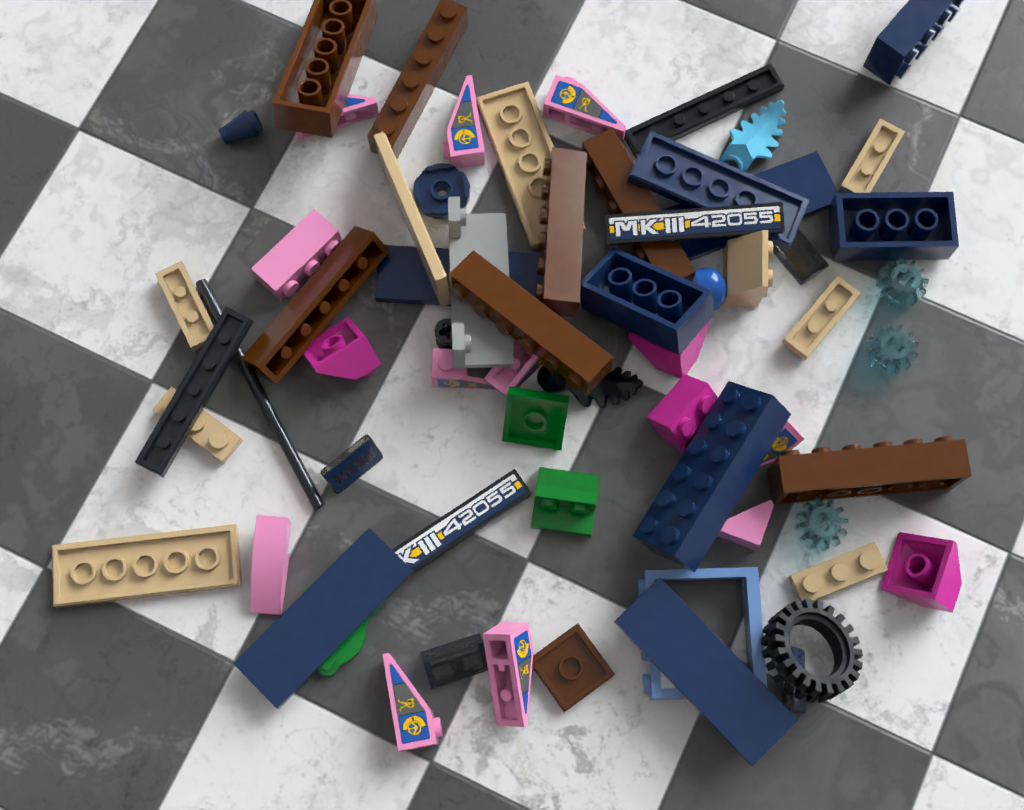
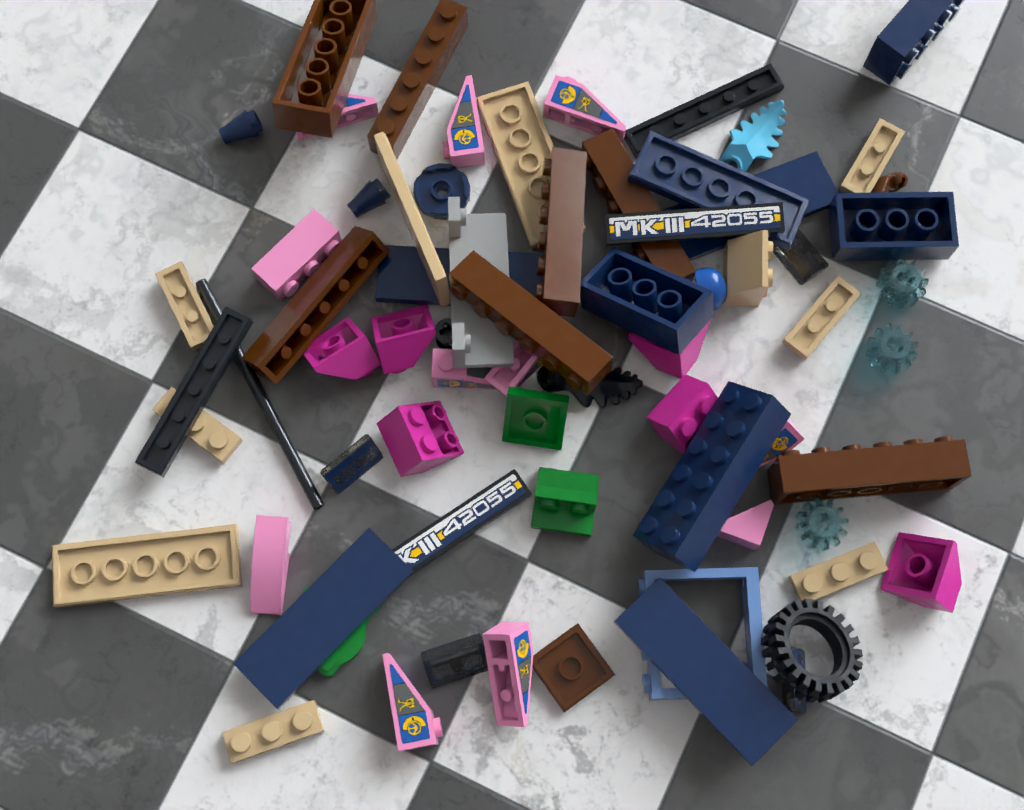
(273, 731): none -> tan plate
(368, 198): none -> dark blue cone
(402, 337): none -> dark pink slope
(419, 437): none -> dark pink slope
(891, 182): none -> reddish brown arm

